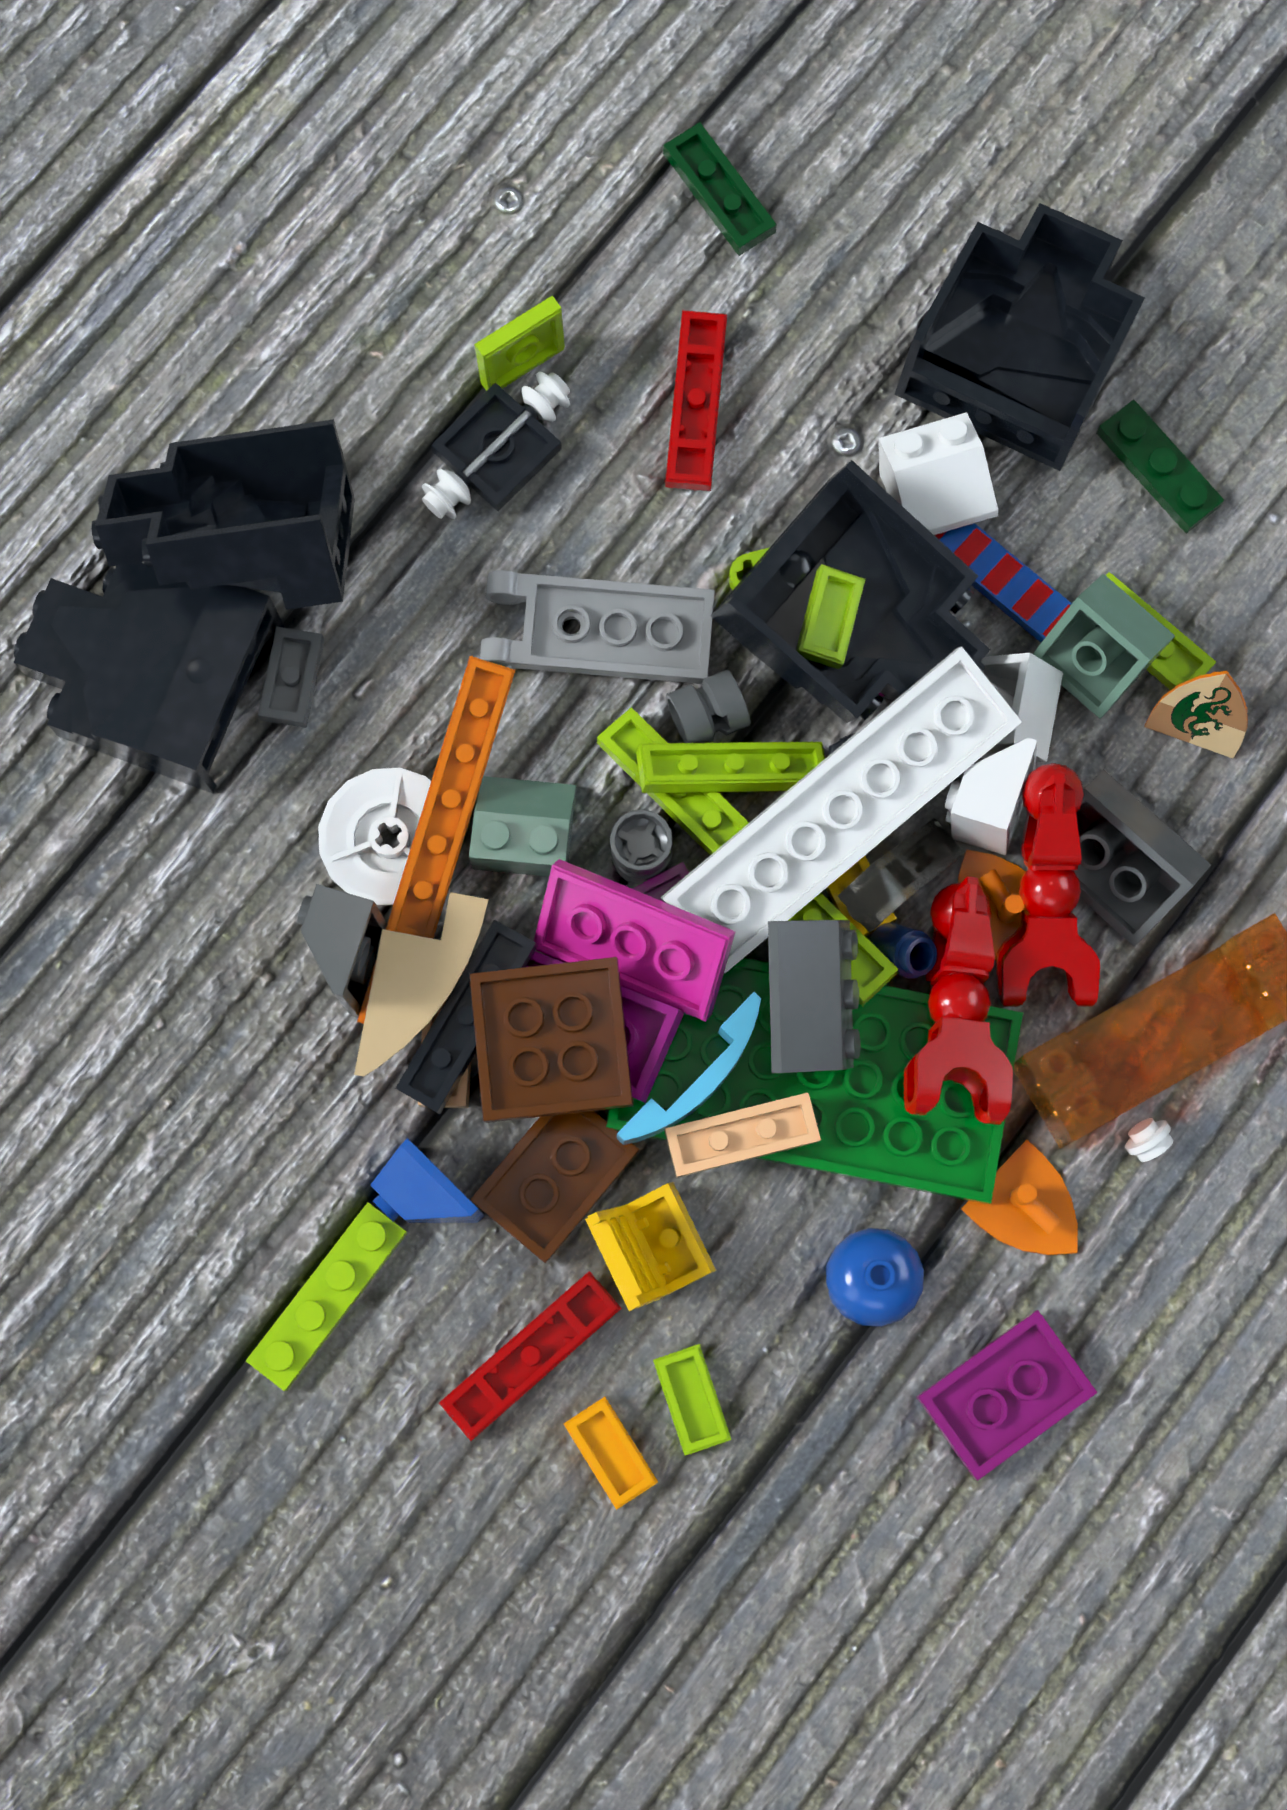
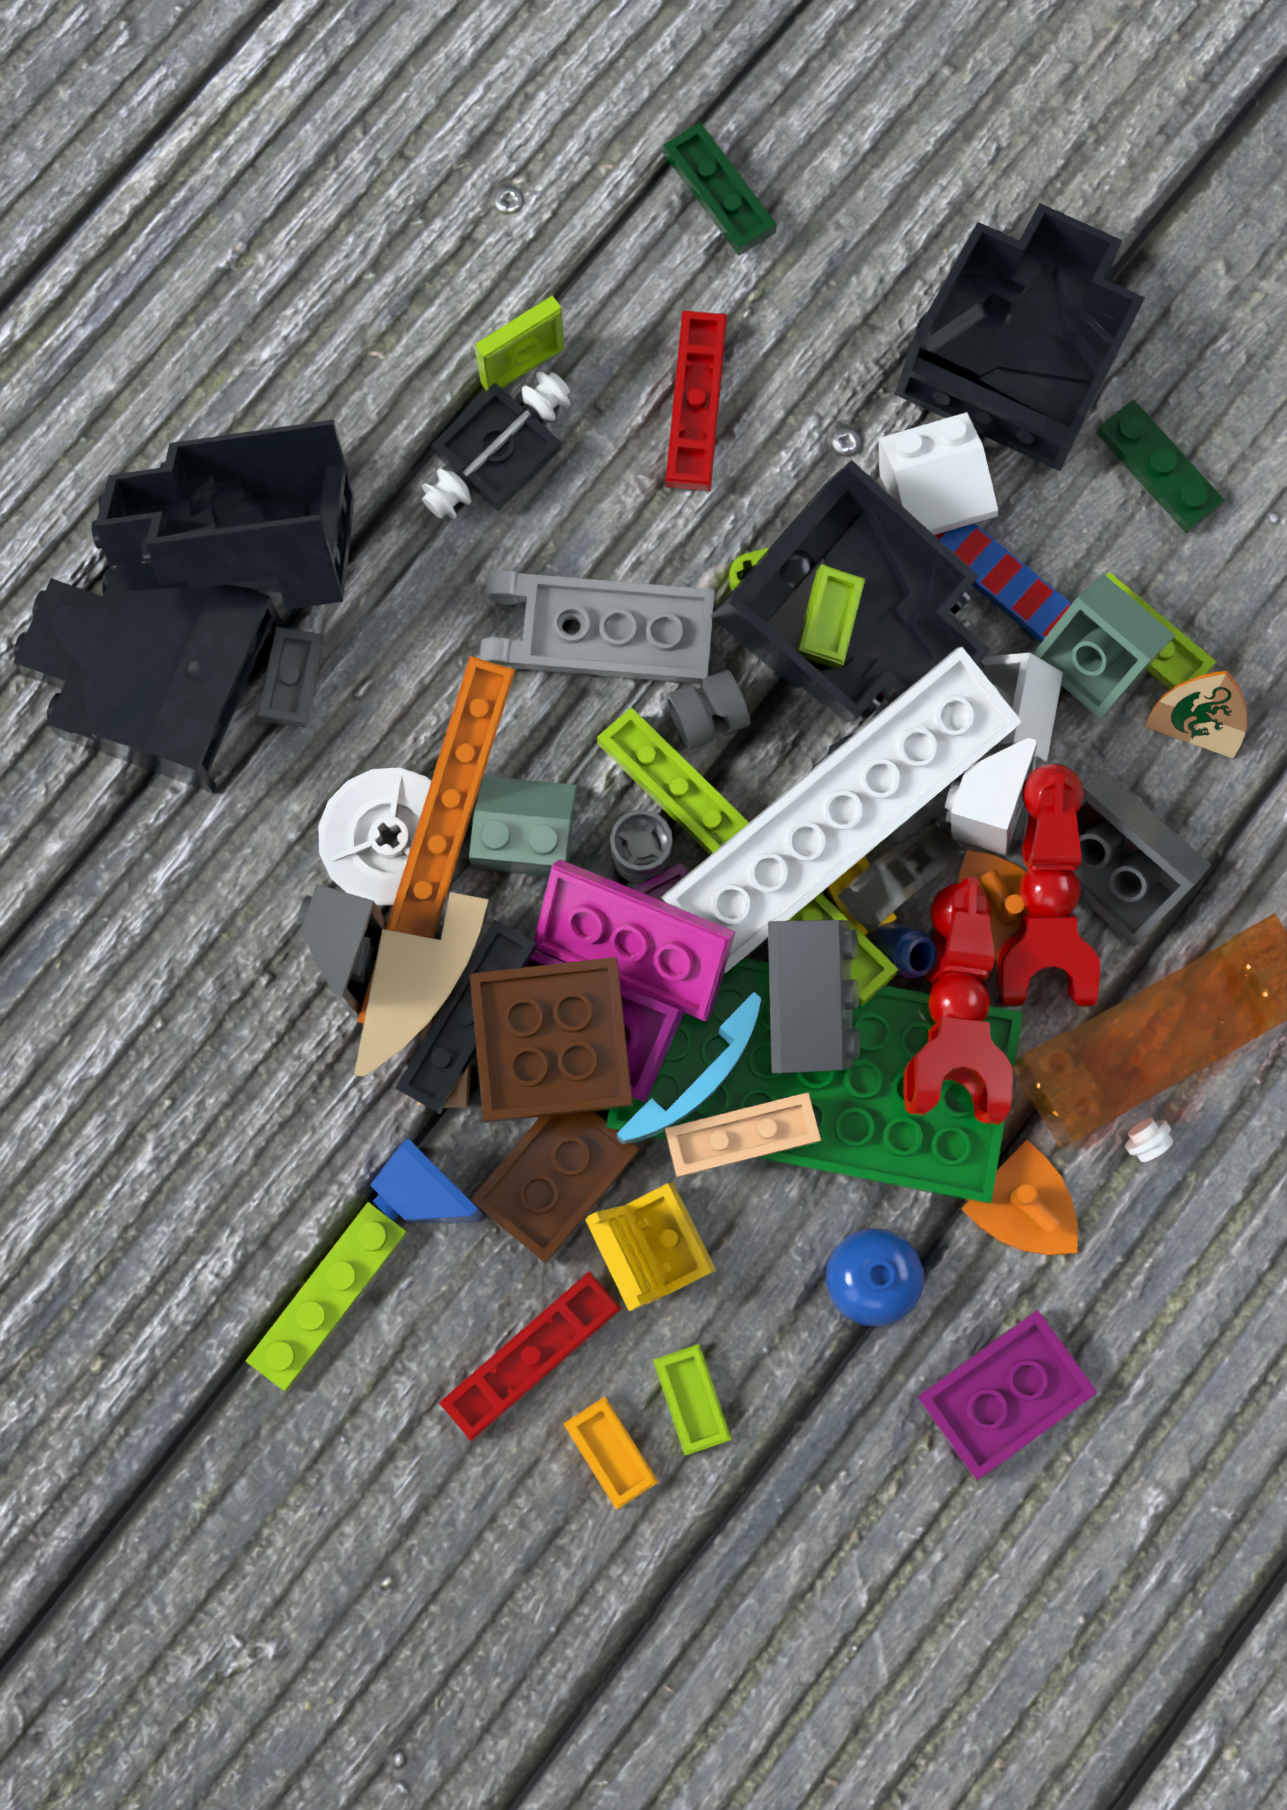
(725, 766): lime tile -> none

